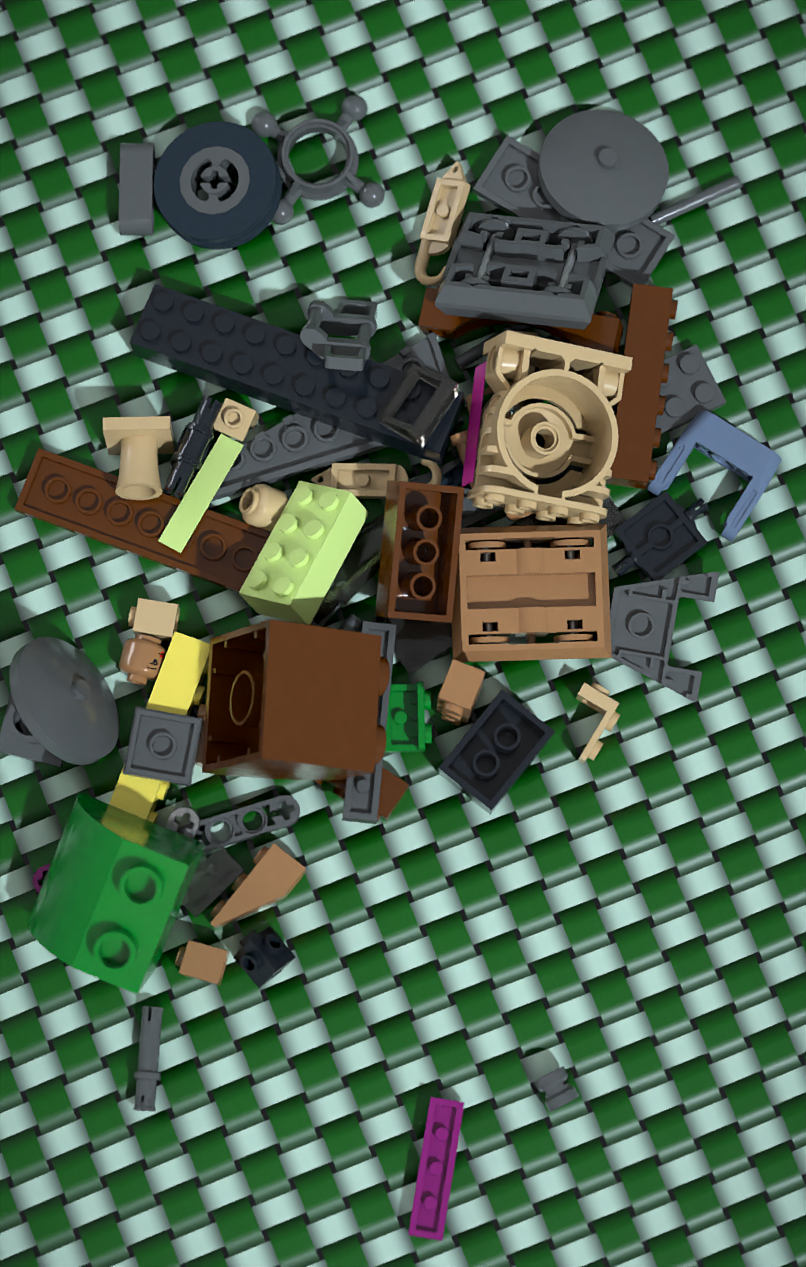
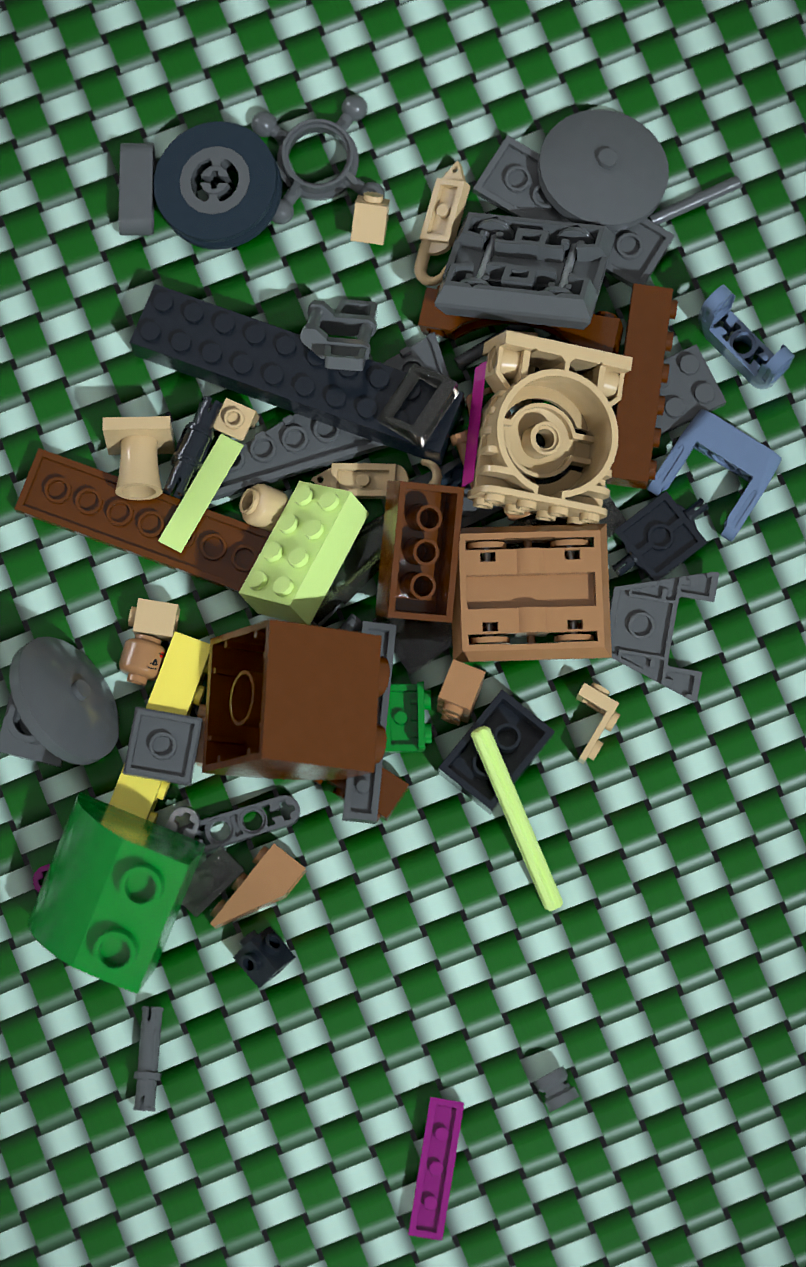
(202, 962): medium nougat brick -> none
(370, 218): none -> tan brick
(516, 818): none -> yellowish green axle
(767, 367): none -> sand blue connector

